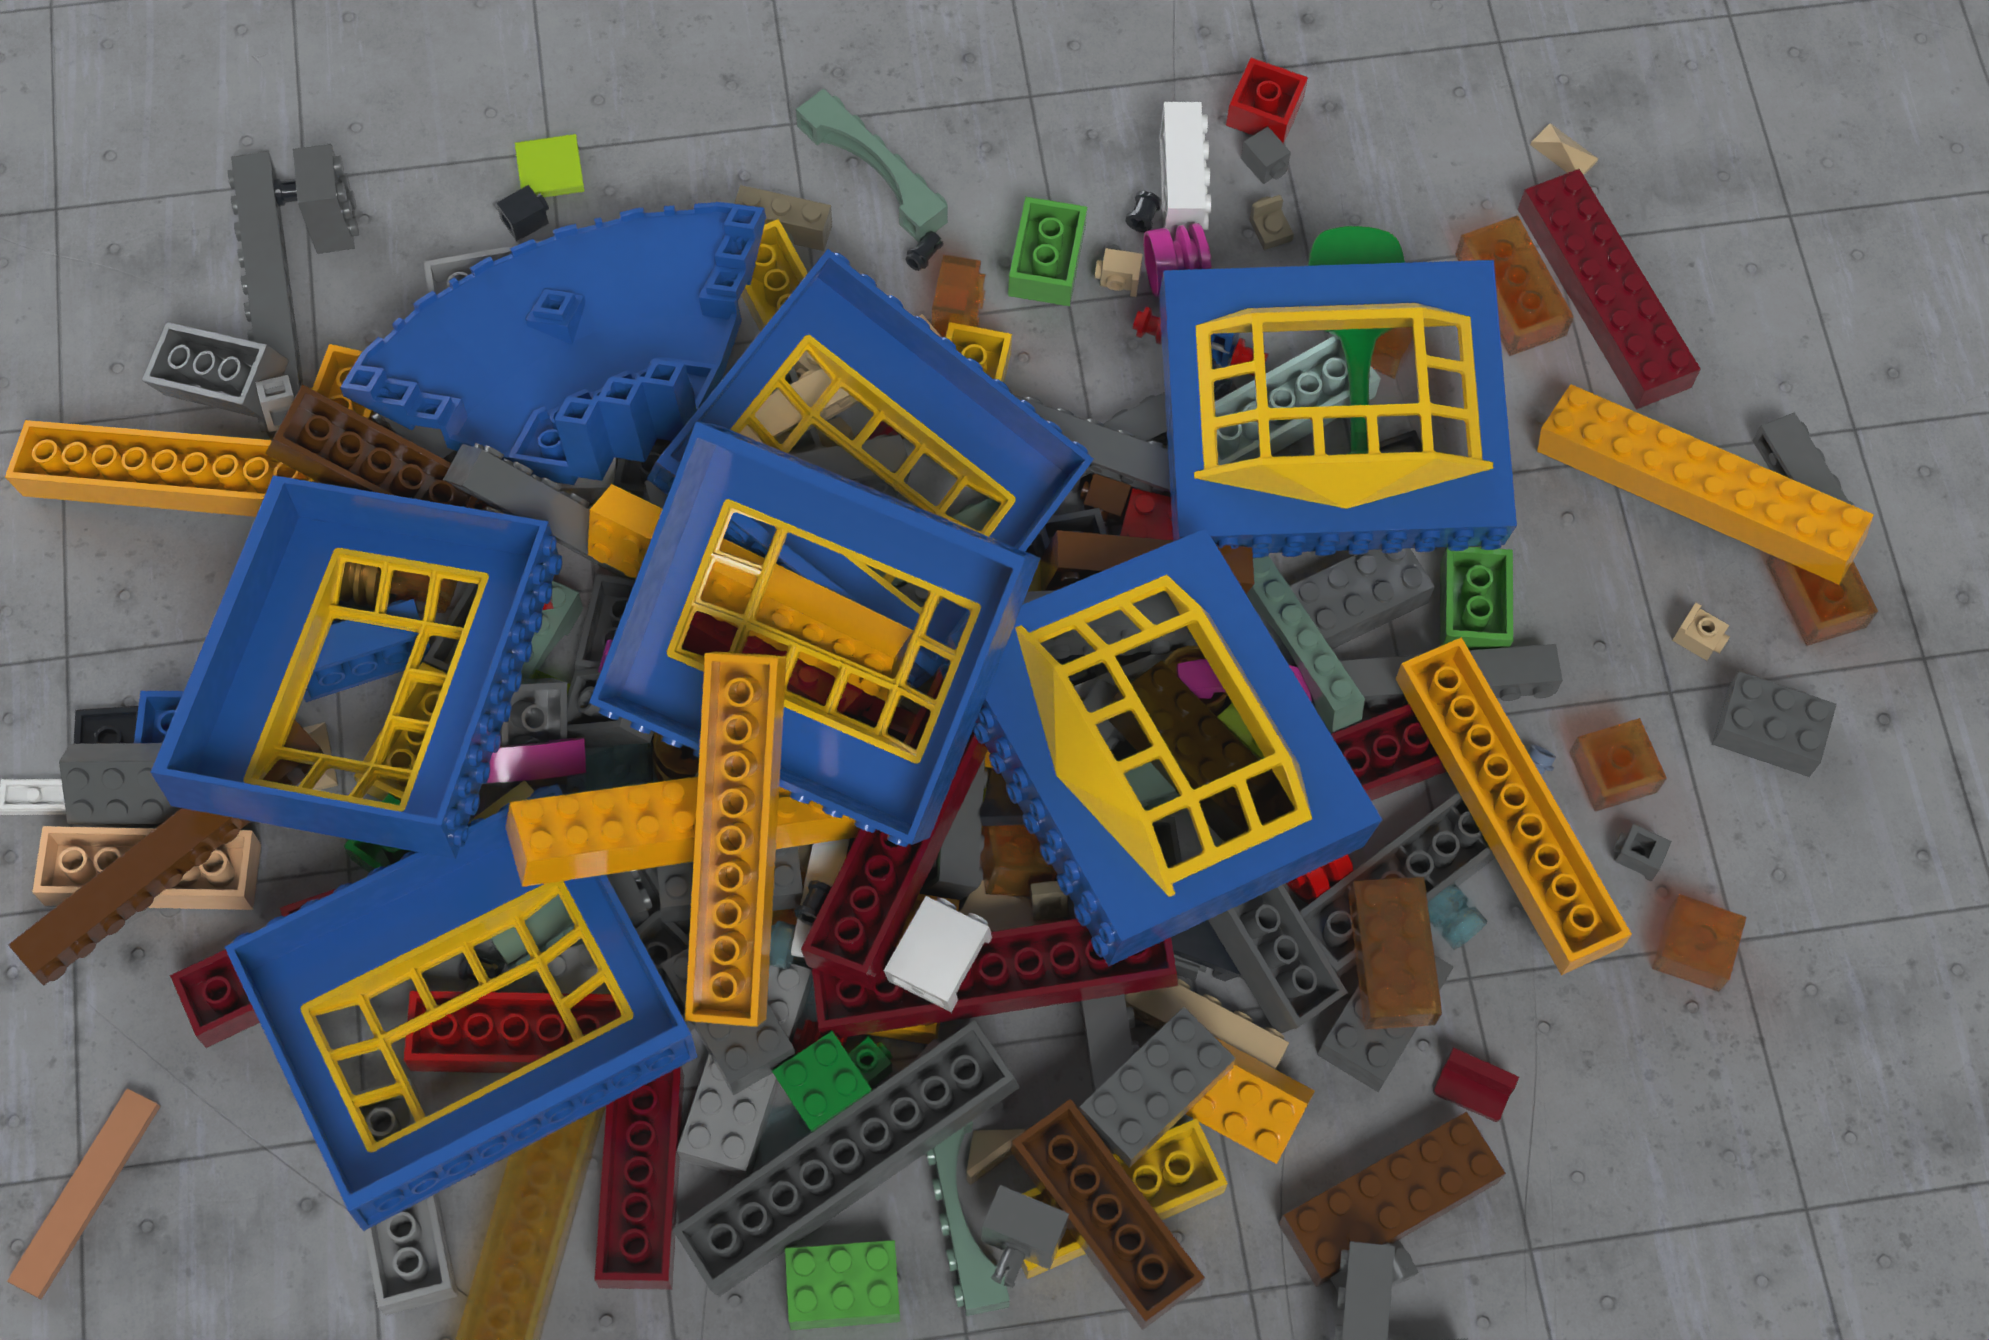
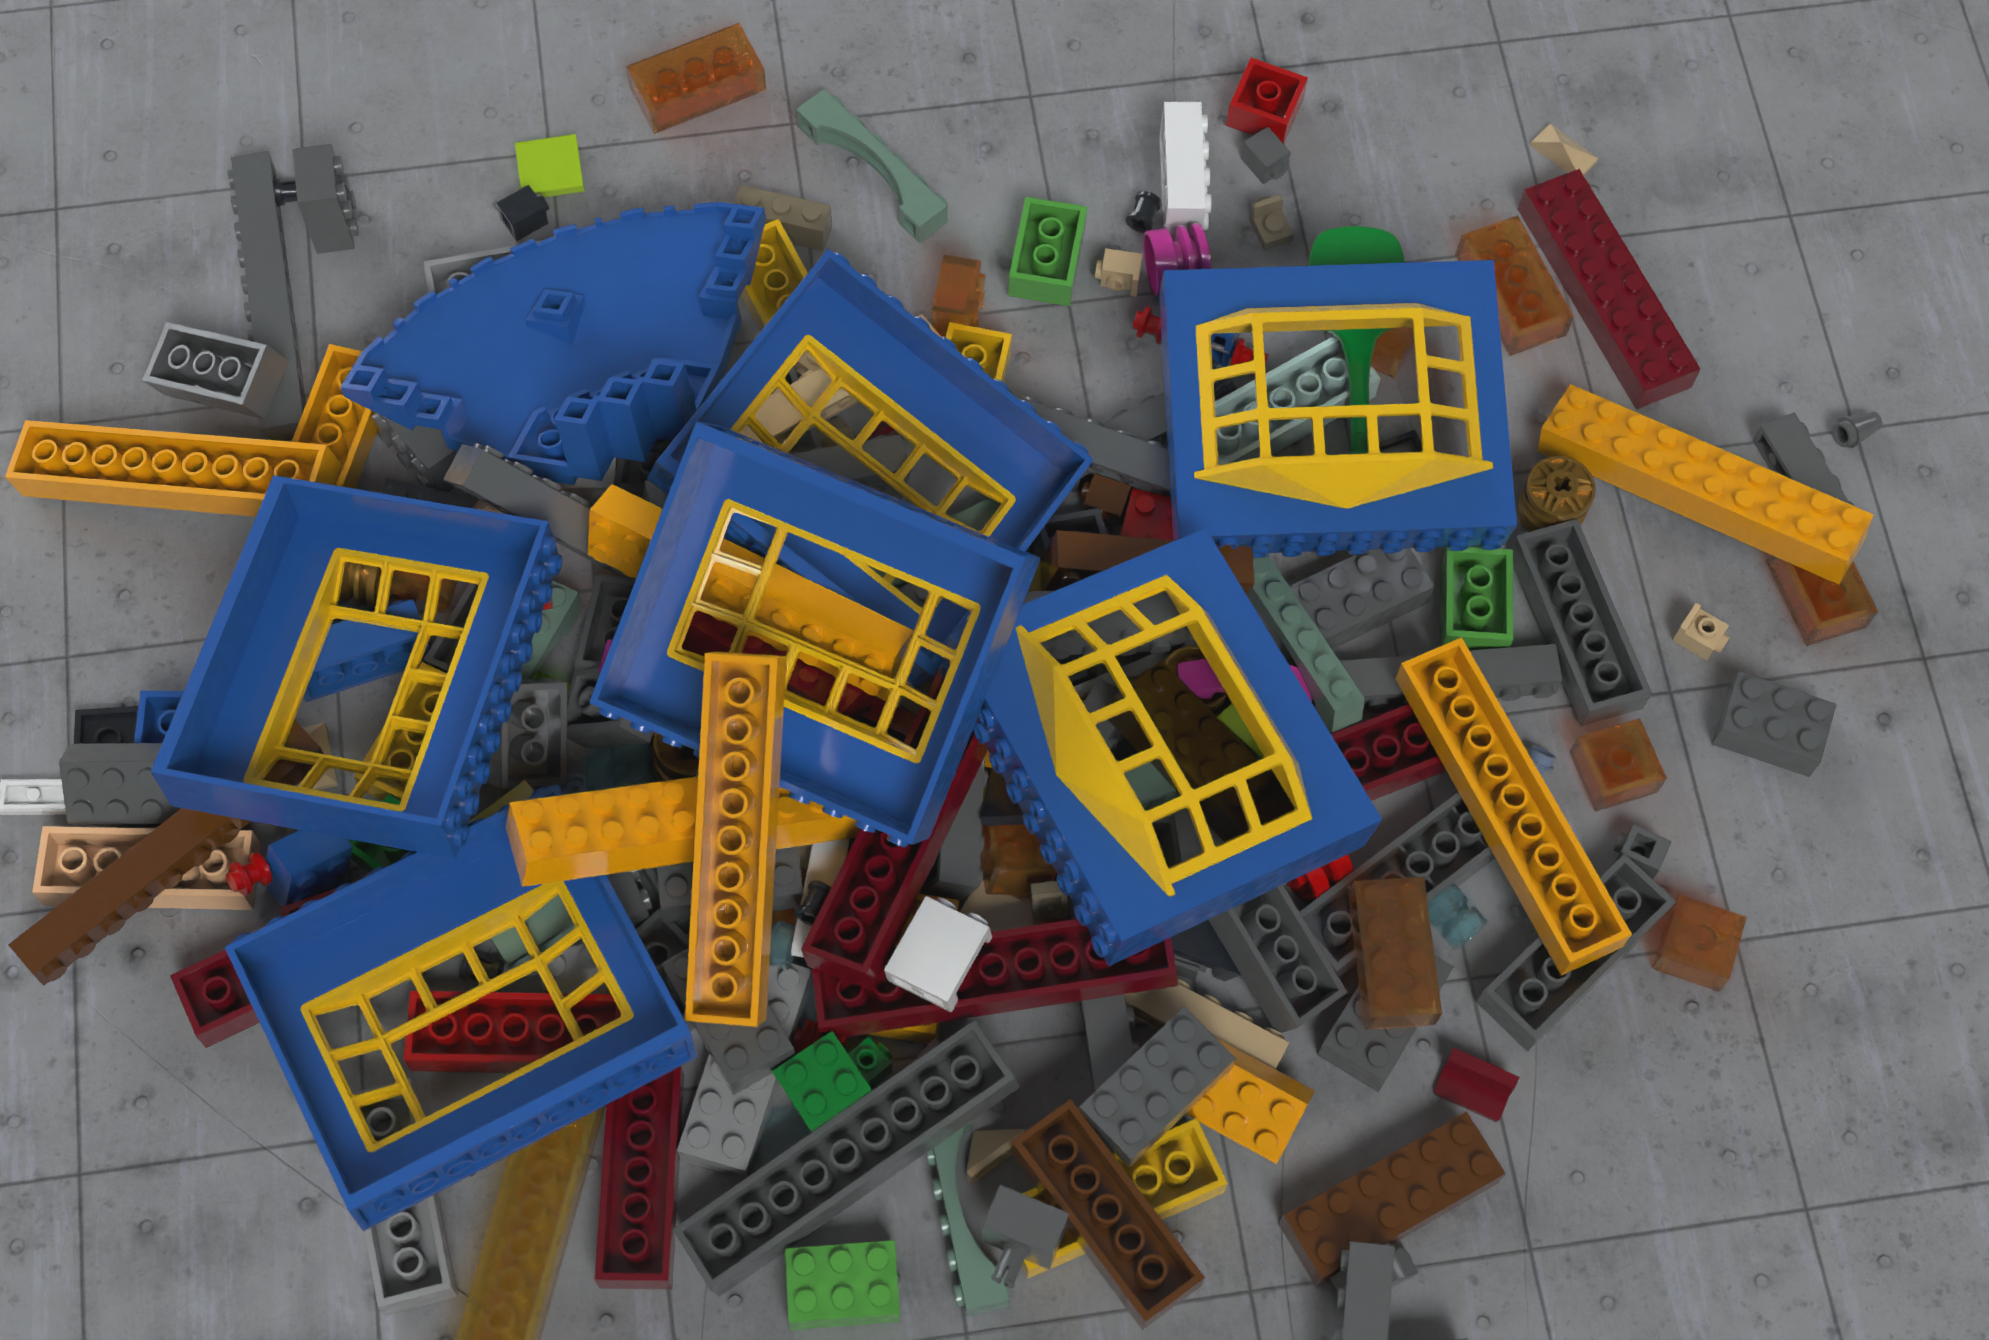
(83, 1194): nougat tile -> none
(275, 399): light grey brick -> none
(295, 867): none -> blue brick
(356, 453): reddish brown brick -> none
(538, 760): dark pink slope -> none
(696, 78): none -> clear orange brick
(918, 257): black pin -> none
(1533, 993): none -> dark grey brick
(1543, 504): none -> pearl gold wheel
(1581, 620): none -> dark grey brick
(1854, 429): none -> dark grey cone

